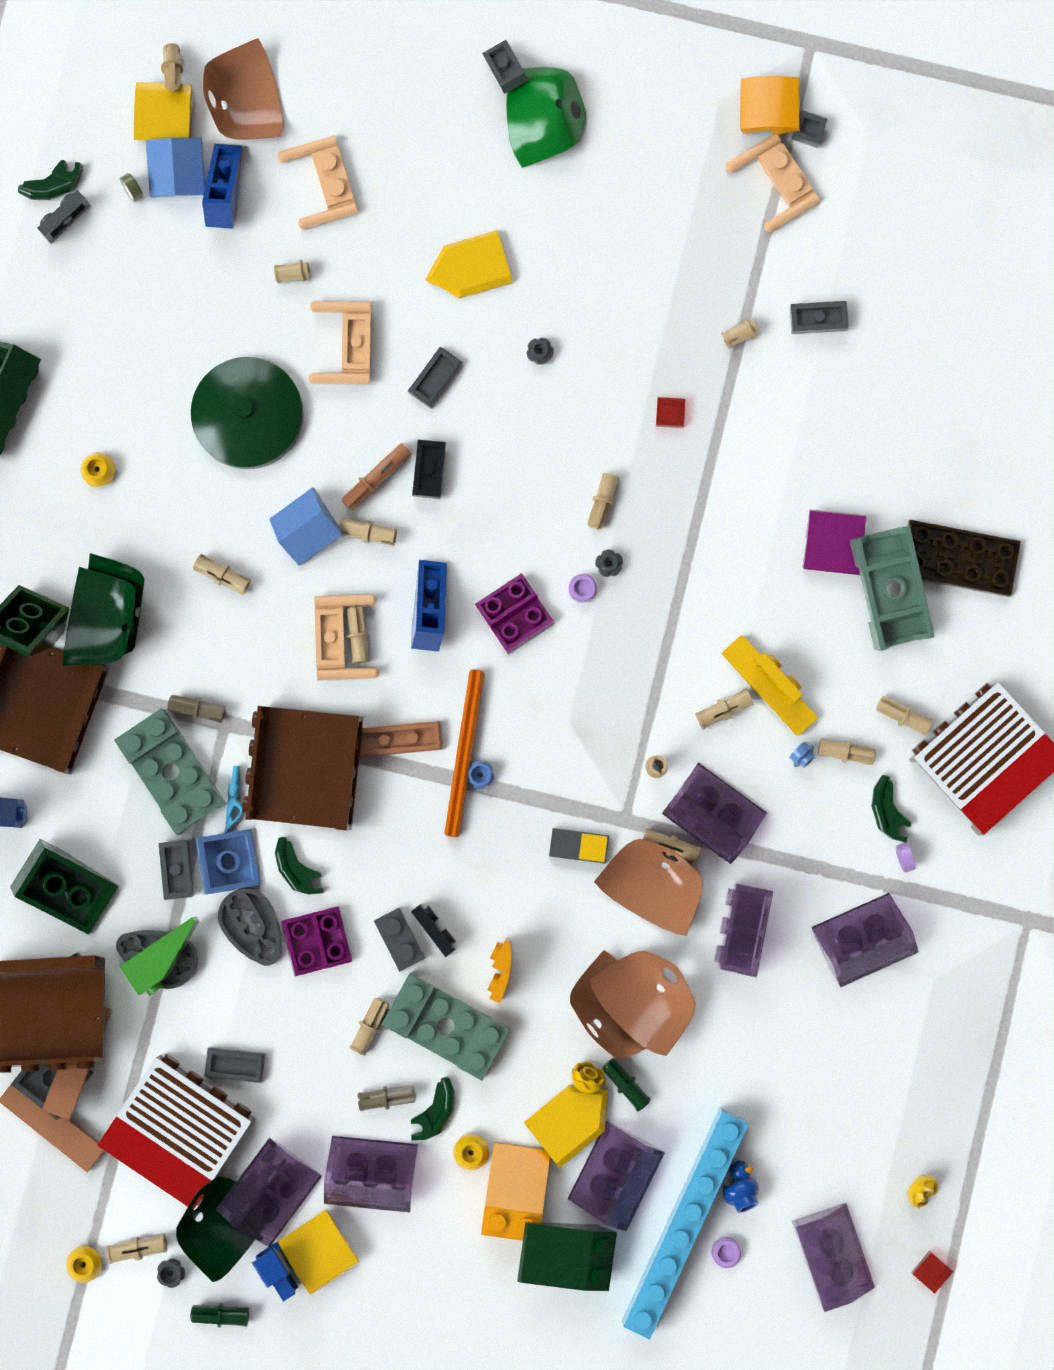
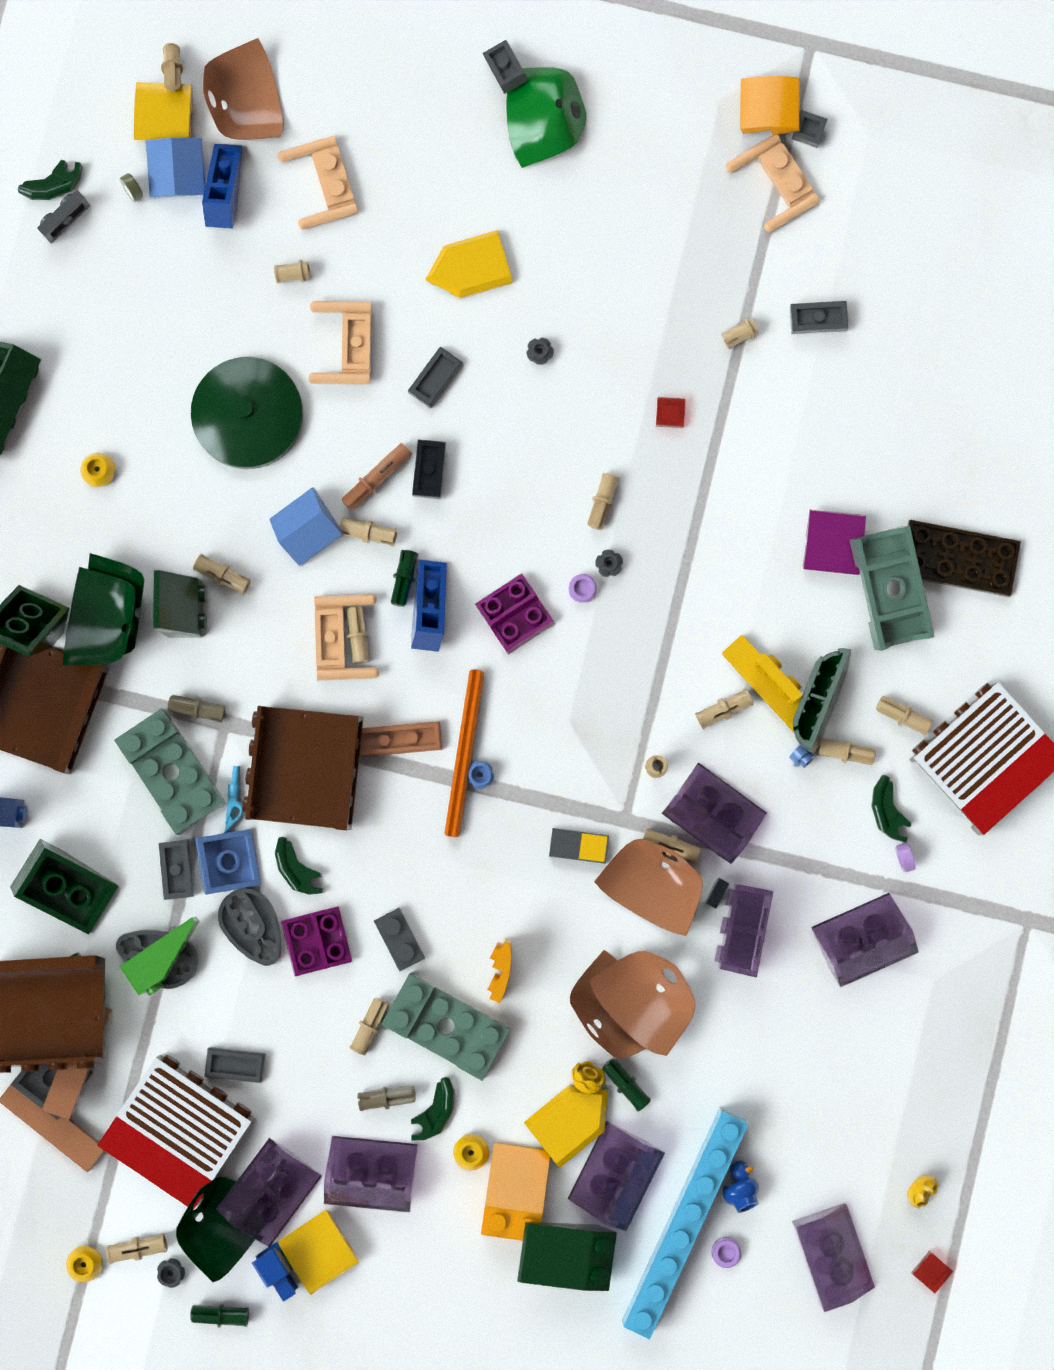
(178, 605): none -> dark green slope
(404, 577): none -> dark green axle
(427, 920): black plate -> none
(716, 893): none -> black tile
(820, 698): none -> brick

